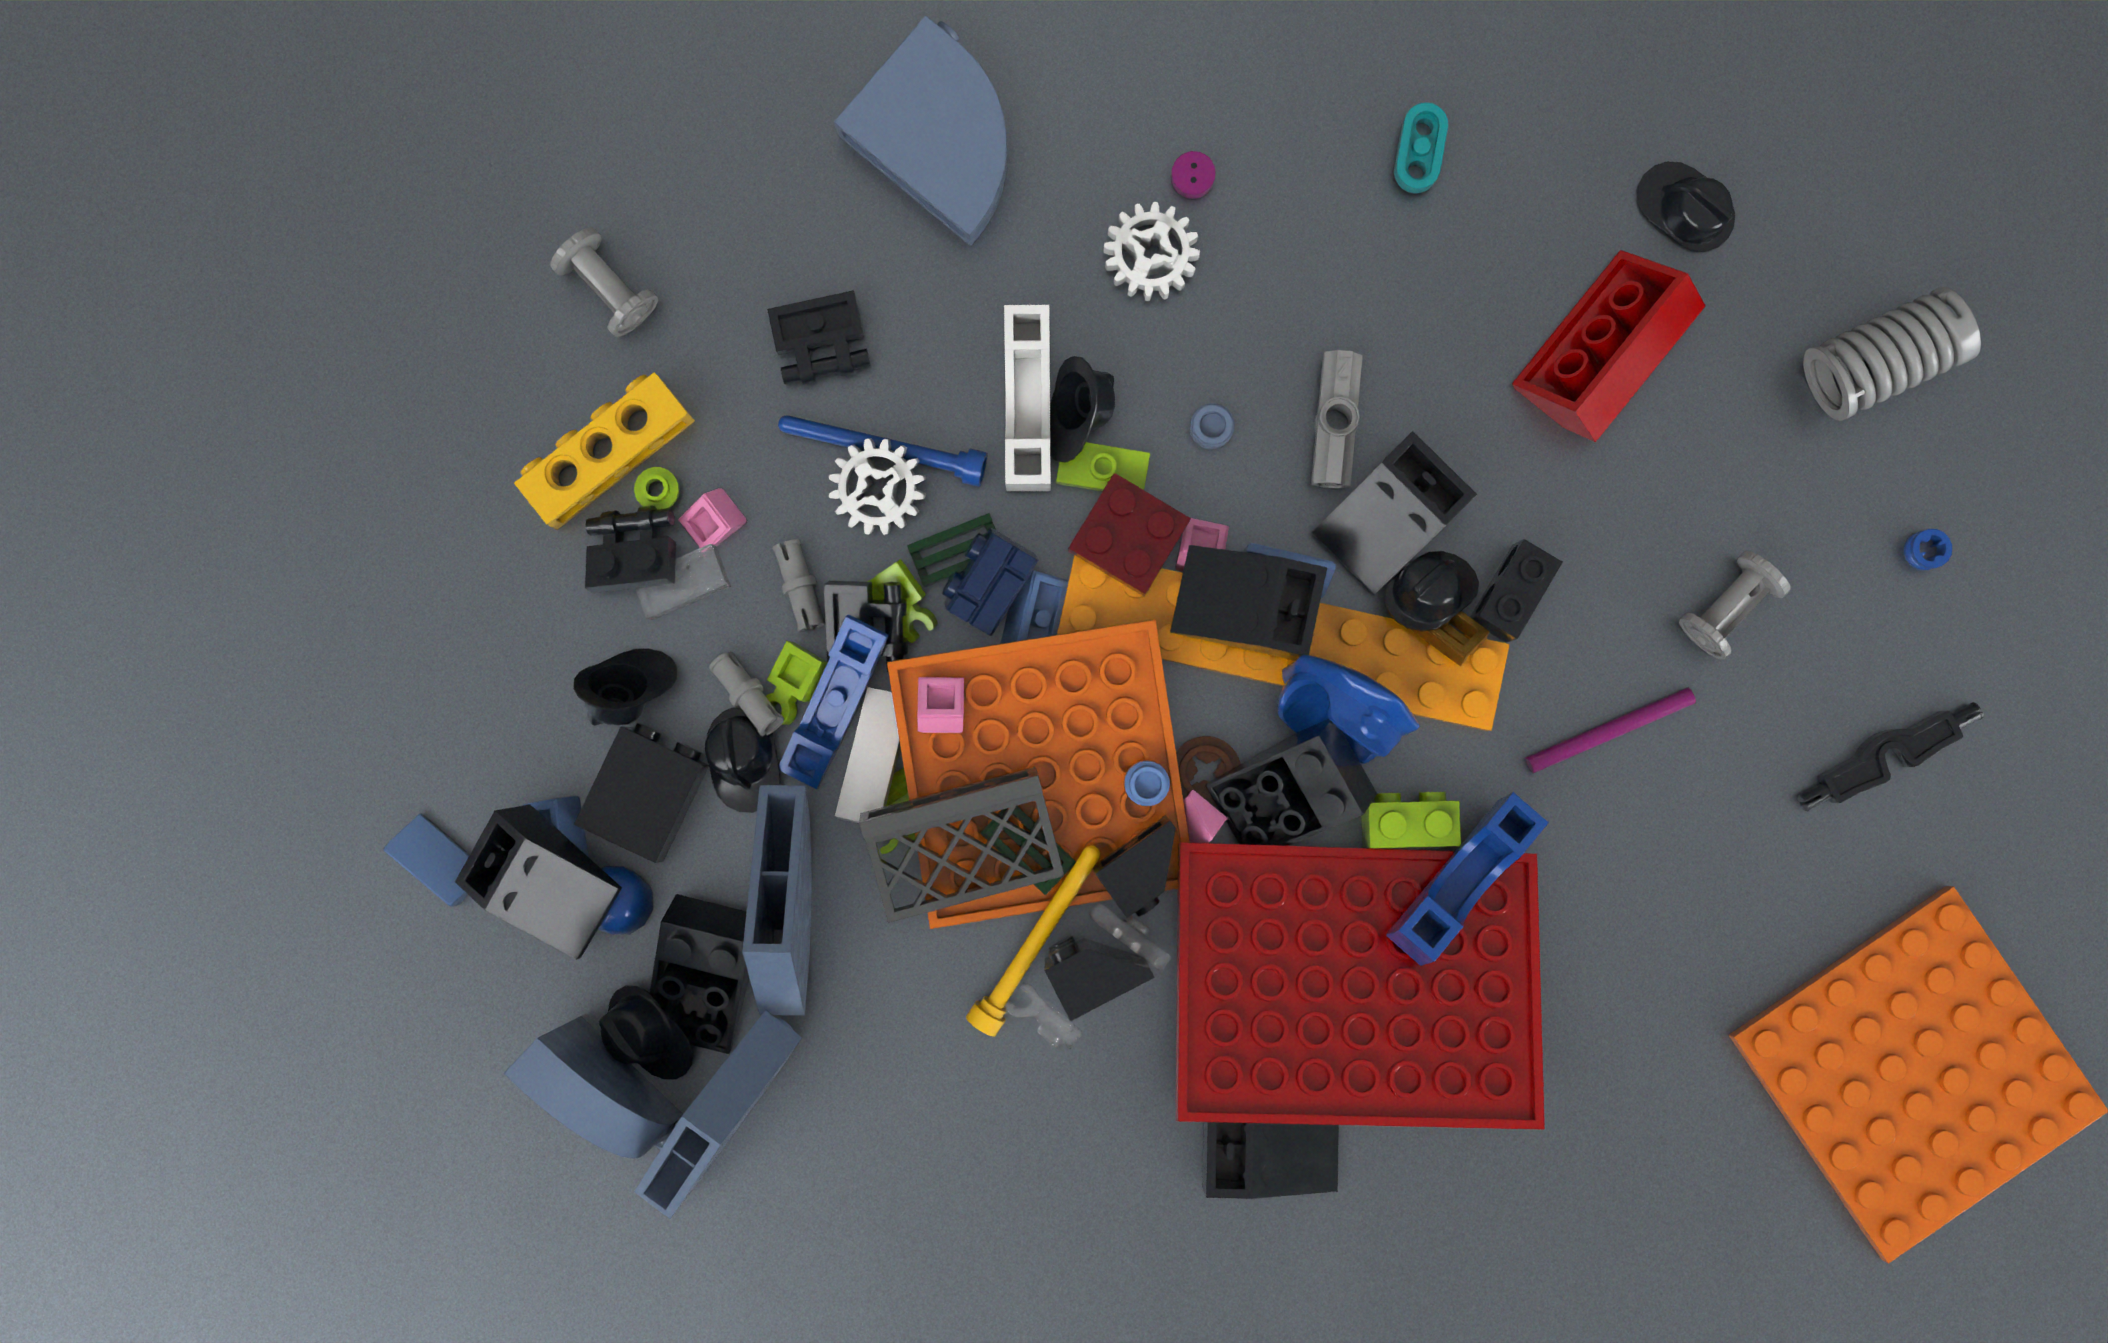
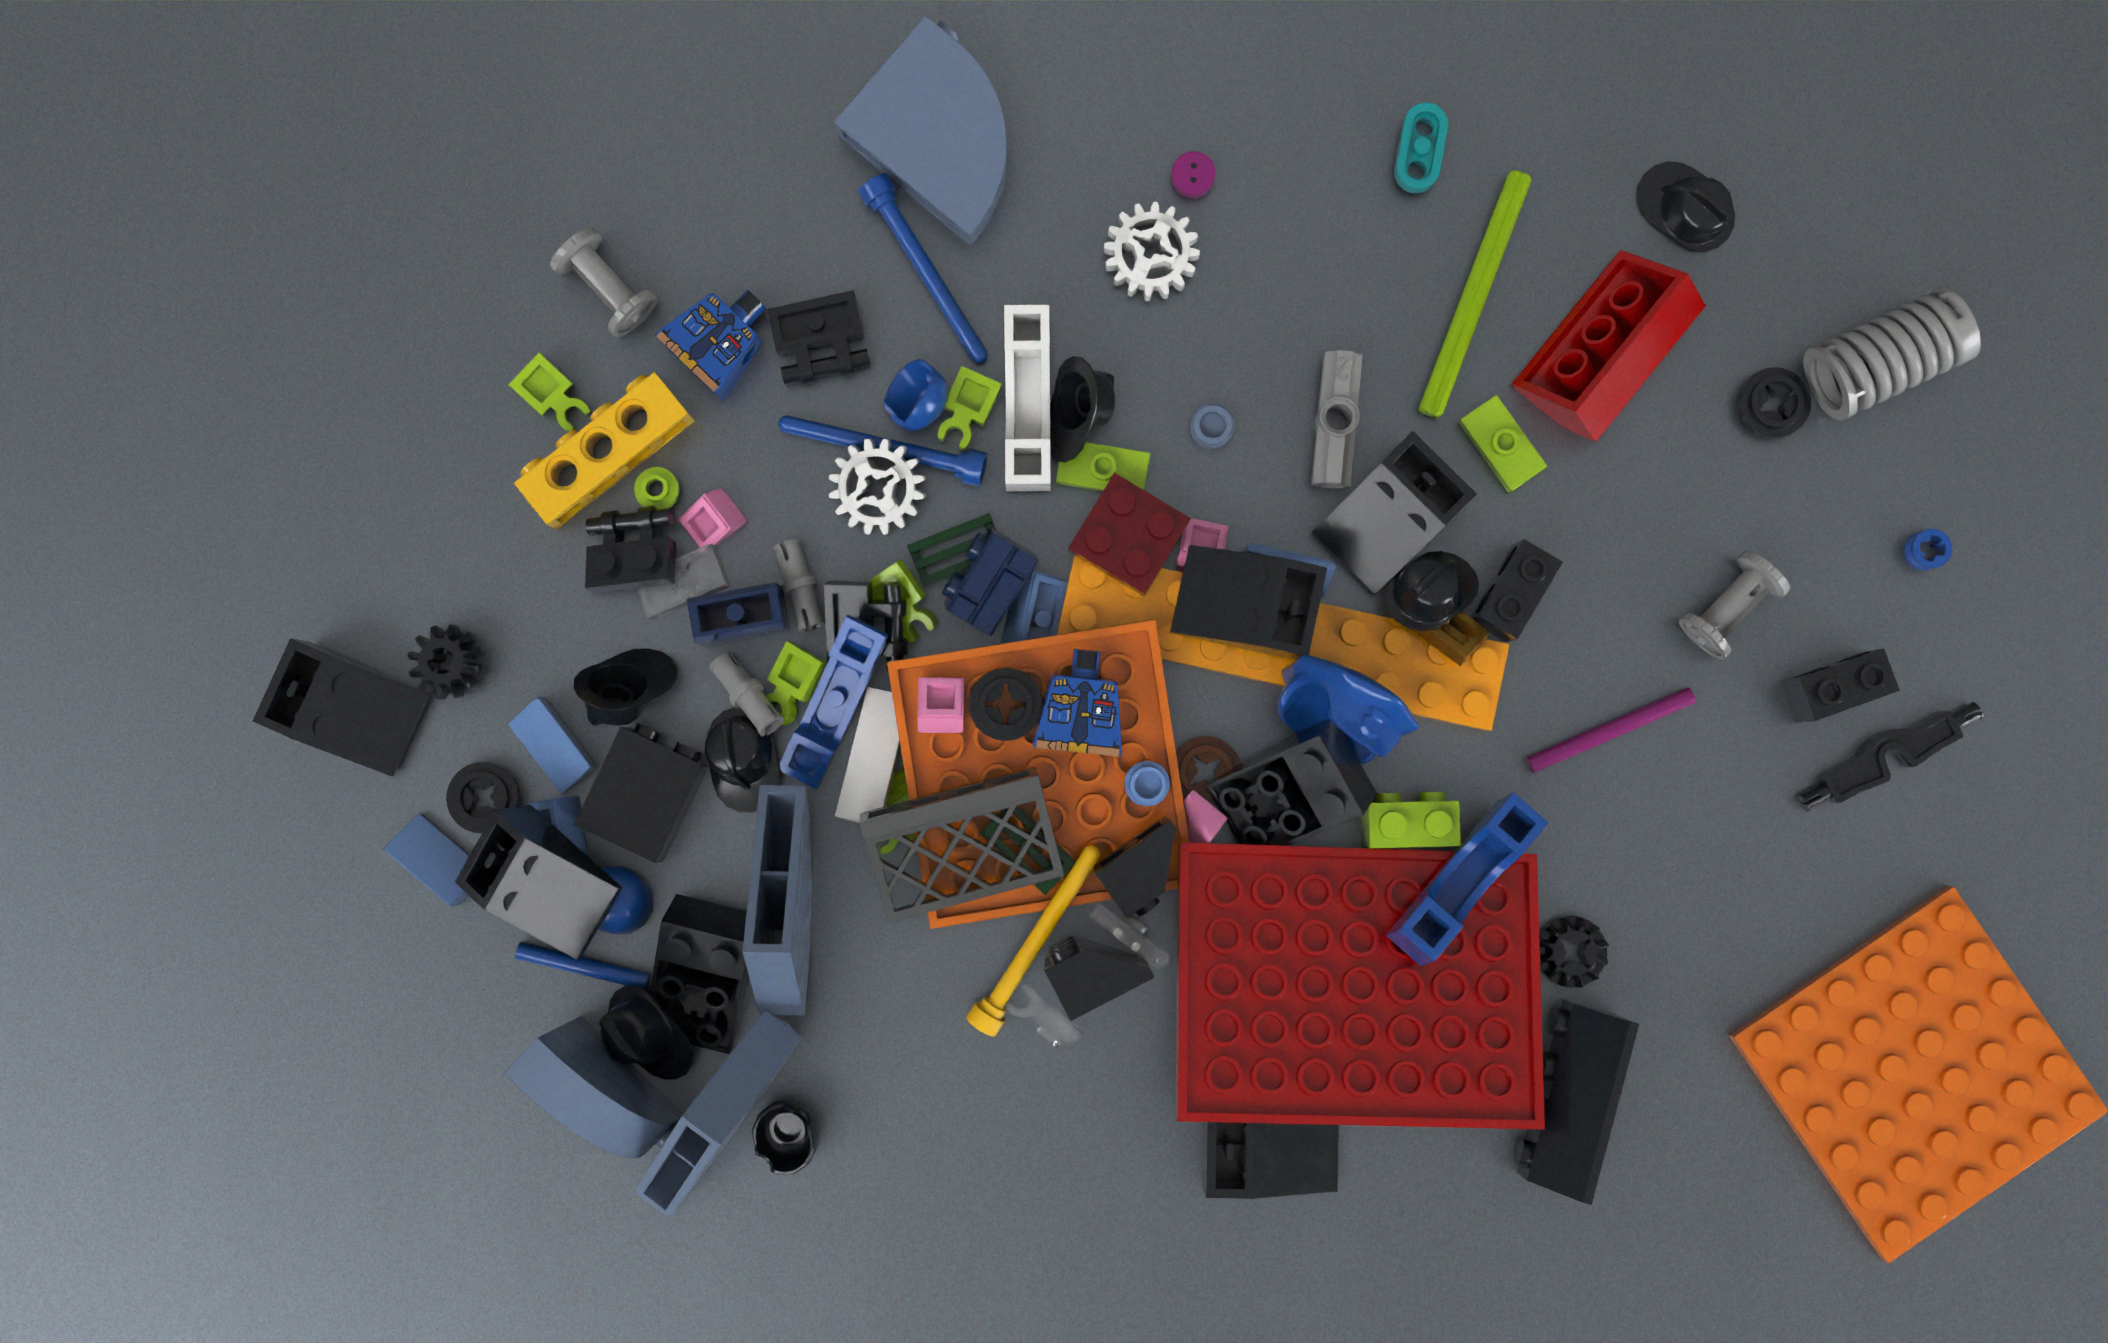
(341, 707): none -> black slope
(459, 670): none -> black gear
(462, 798): none -> black gear
(546, 388): none -> lime plate
(552, 744): none -> medium blue slope
(582, 966): none -> blue bar
(715, 340): none -> torso
(738, 614): none -> dark blue brick
(786, 1136): none -> black hair
(879, 195): none -> blue piece
(916, 396): none -> blue hair
(970, 401): none -> lime plate
(989, 718): none -> black gear
(1080, 710): none -> torso
(1475, 294): none -> lime axle
(1502, 444): none -> lime plate
(1552, 951): none -> black gear
(1581, 1099): none -> black slope
(1778, 383): none -> black gear
(1840, 685): none -> black brick

